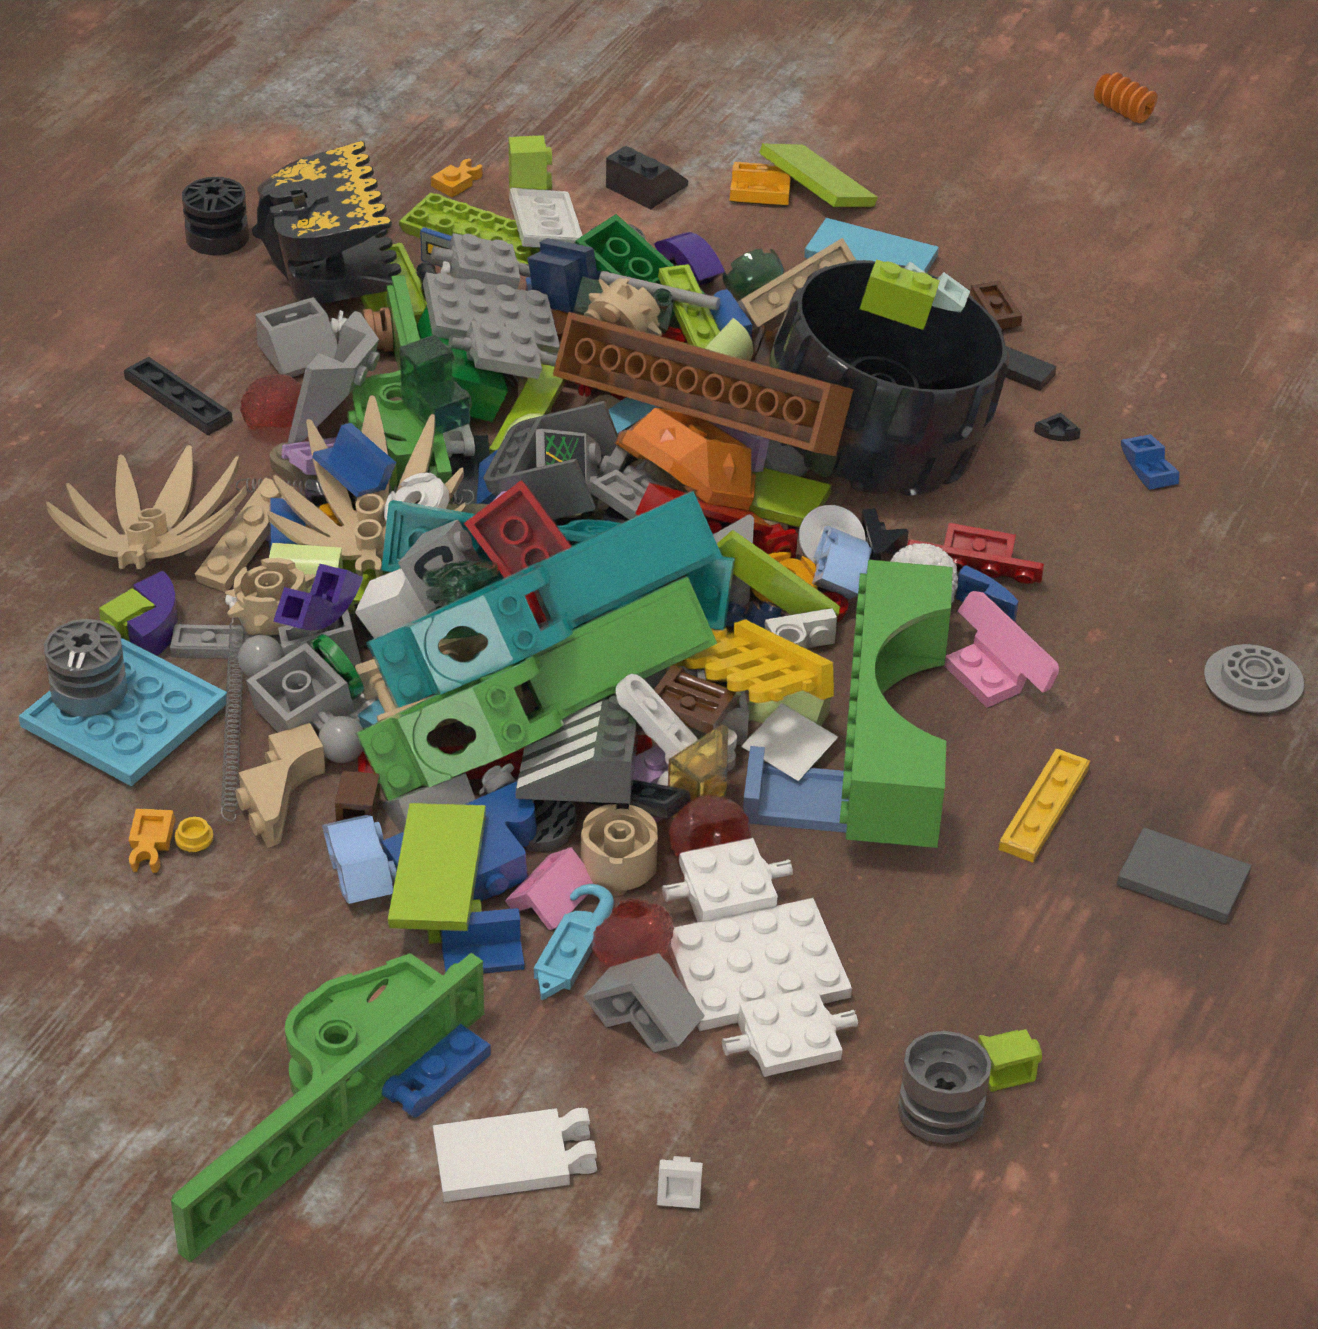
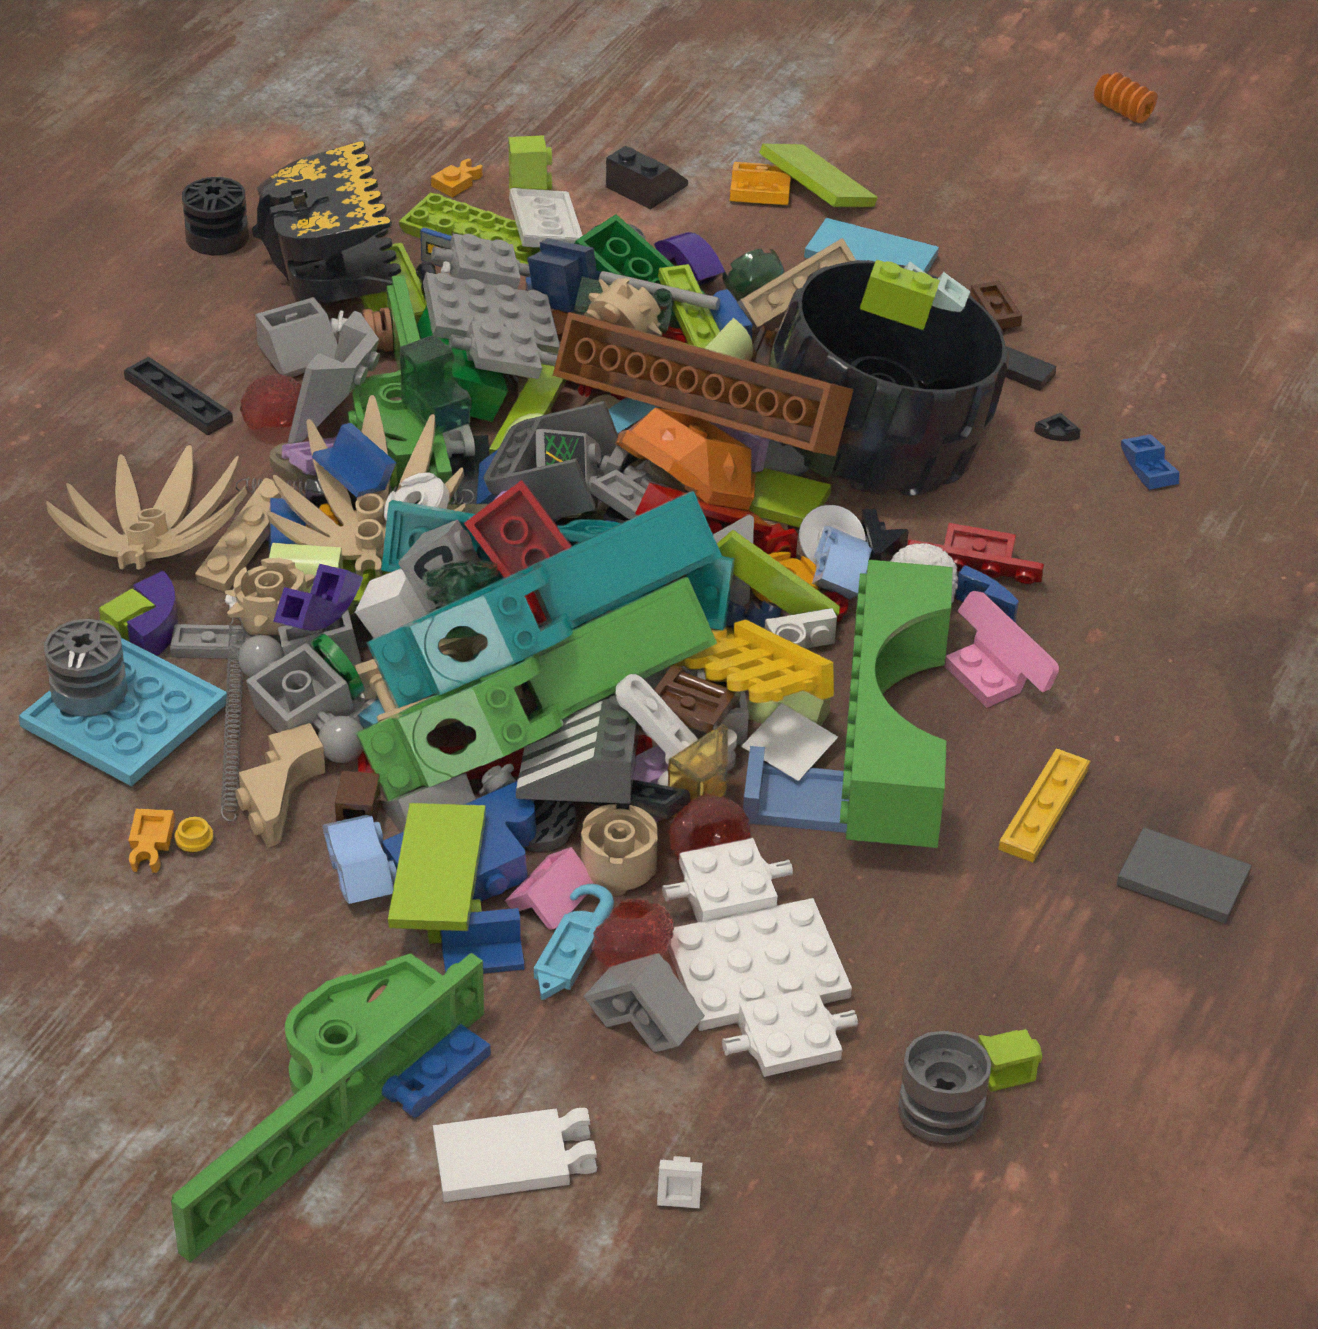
(1254, 678): light grey wheel -> none

